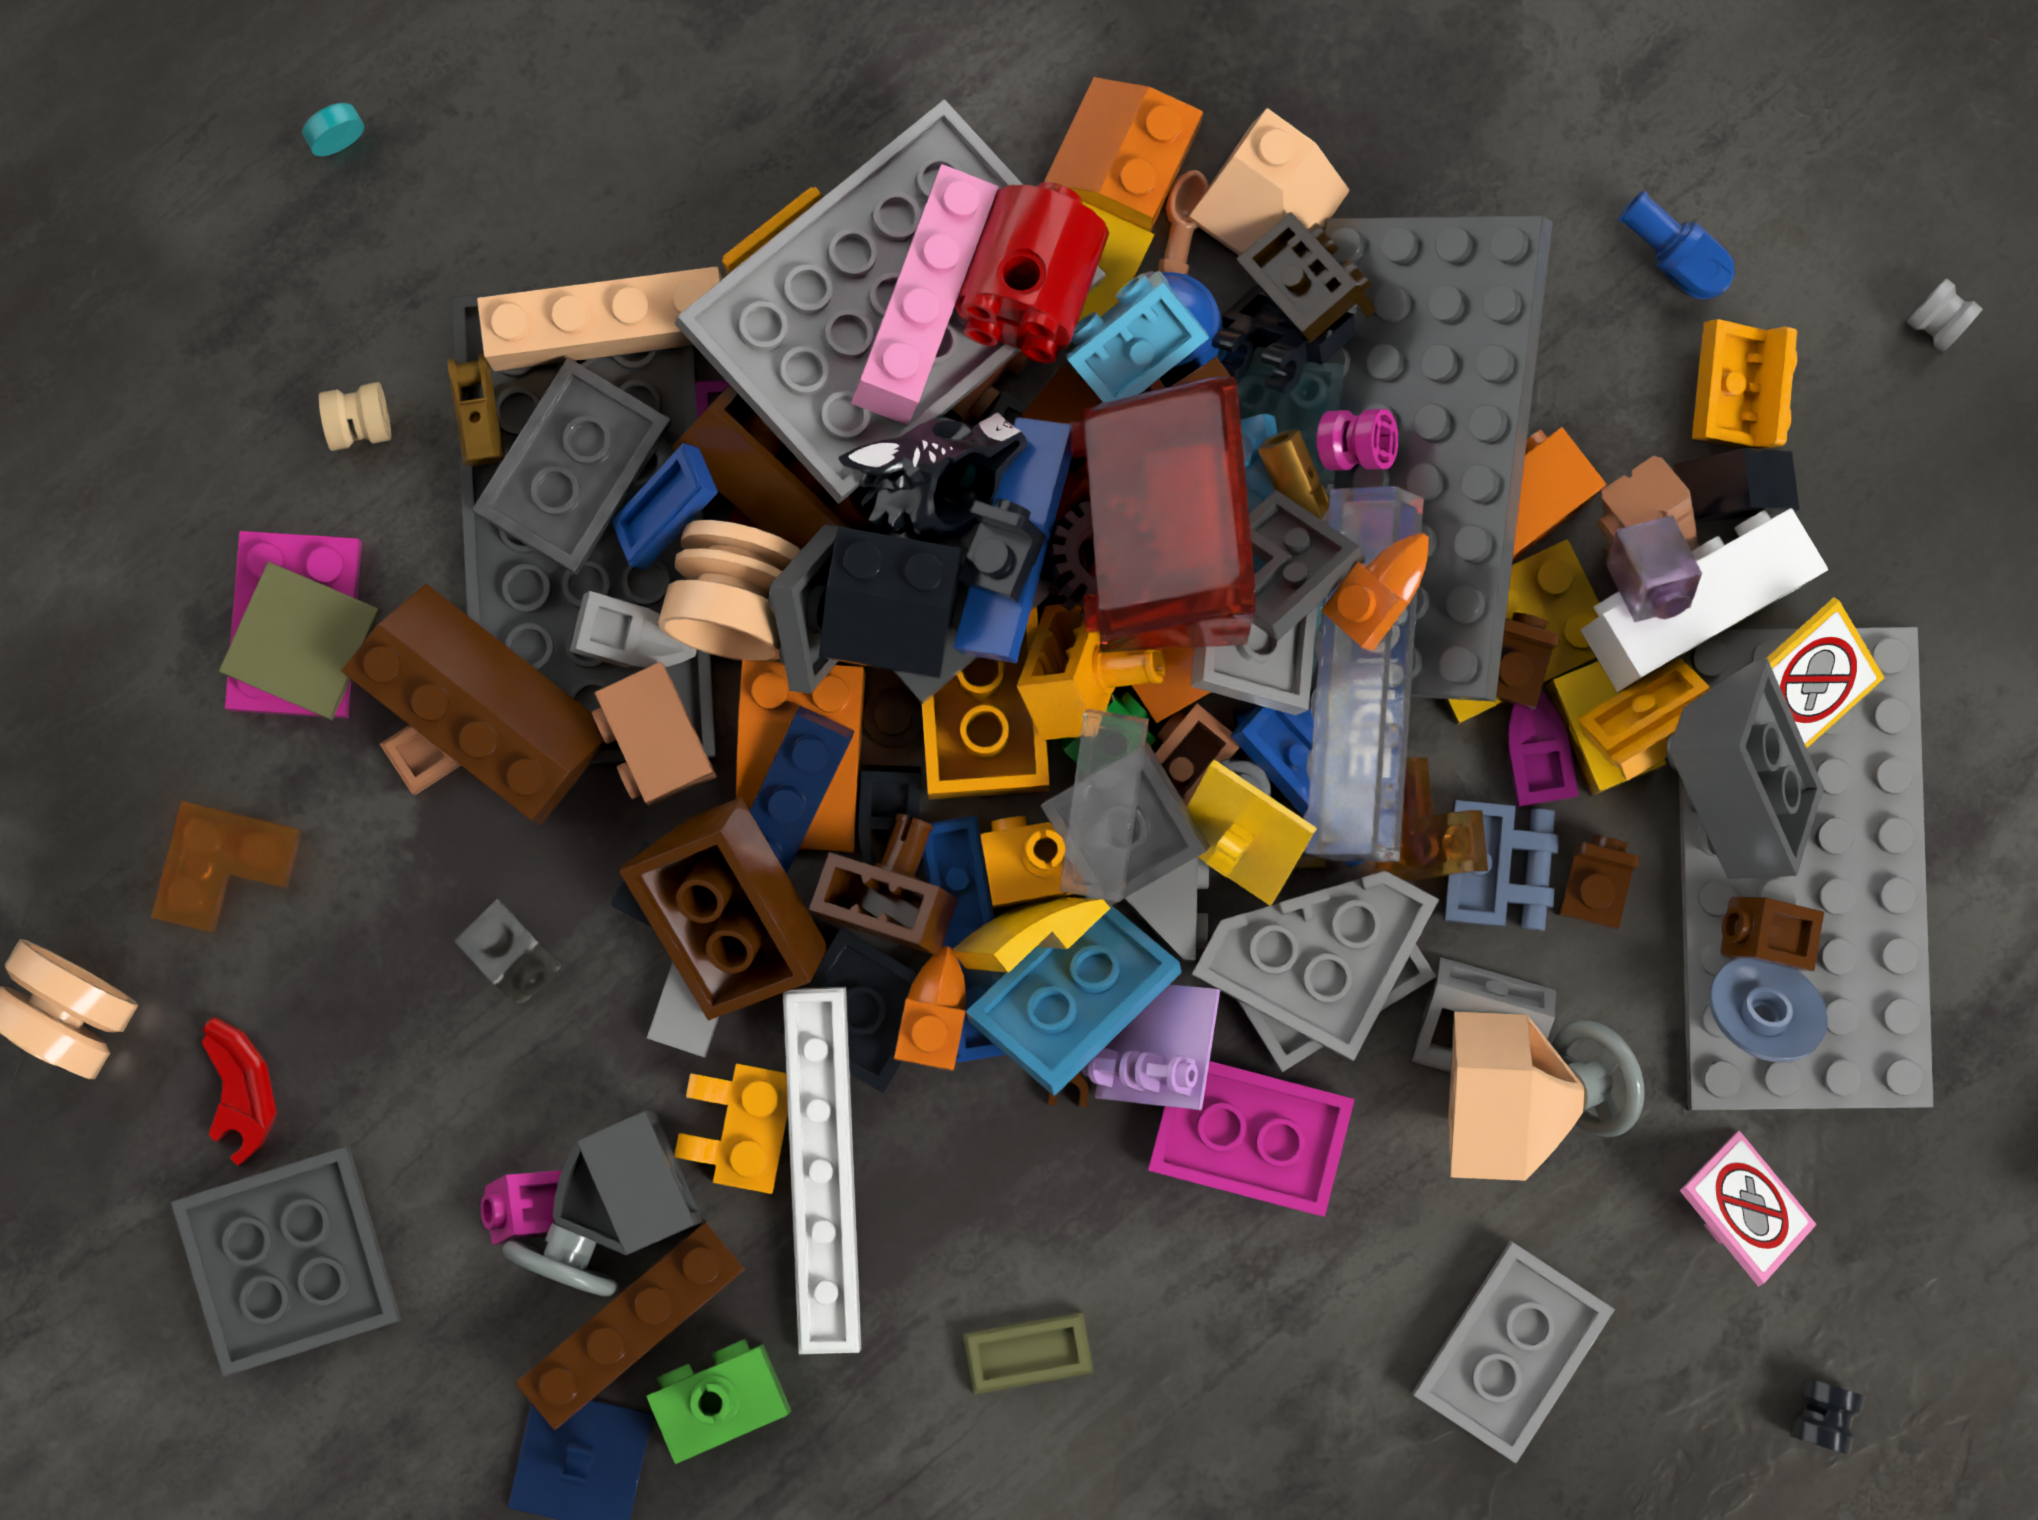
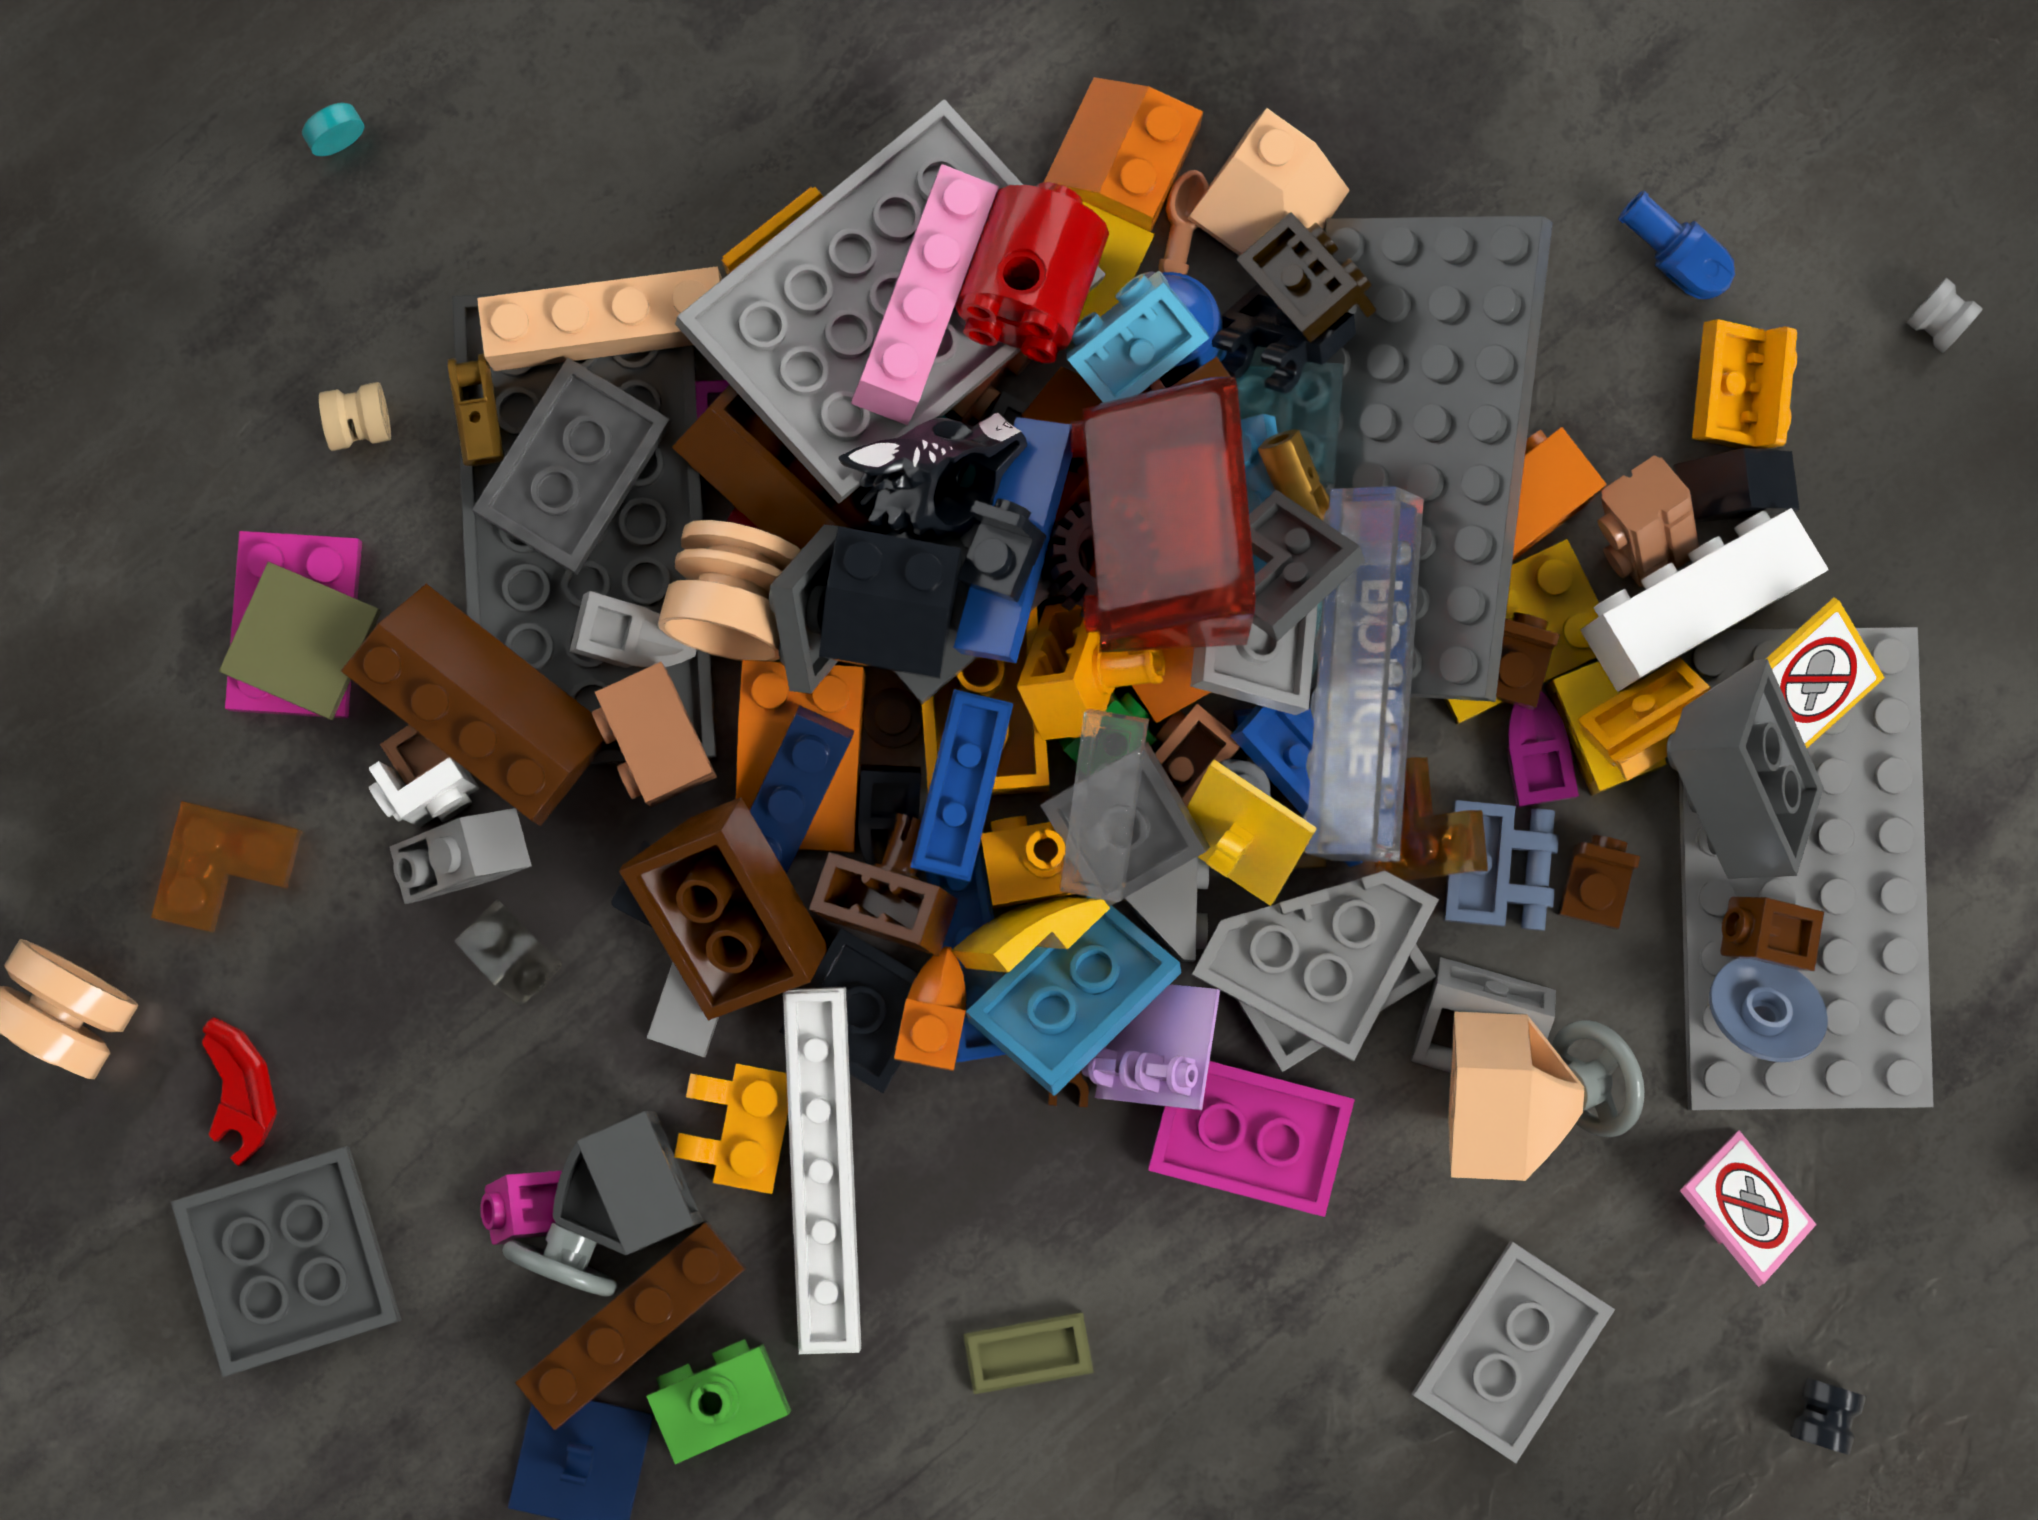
(436, 793): none -> white bracket
(460, 855): none -> light grey slope
(664, 506): blue tile -> none
(962, 785): none -> blue tile
(1360, 439): dark pink wheel -> none
(1379, 592): orange plate -> none
(1654, 569): clear purple brick -> none

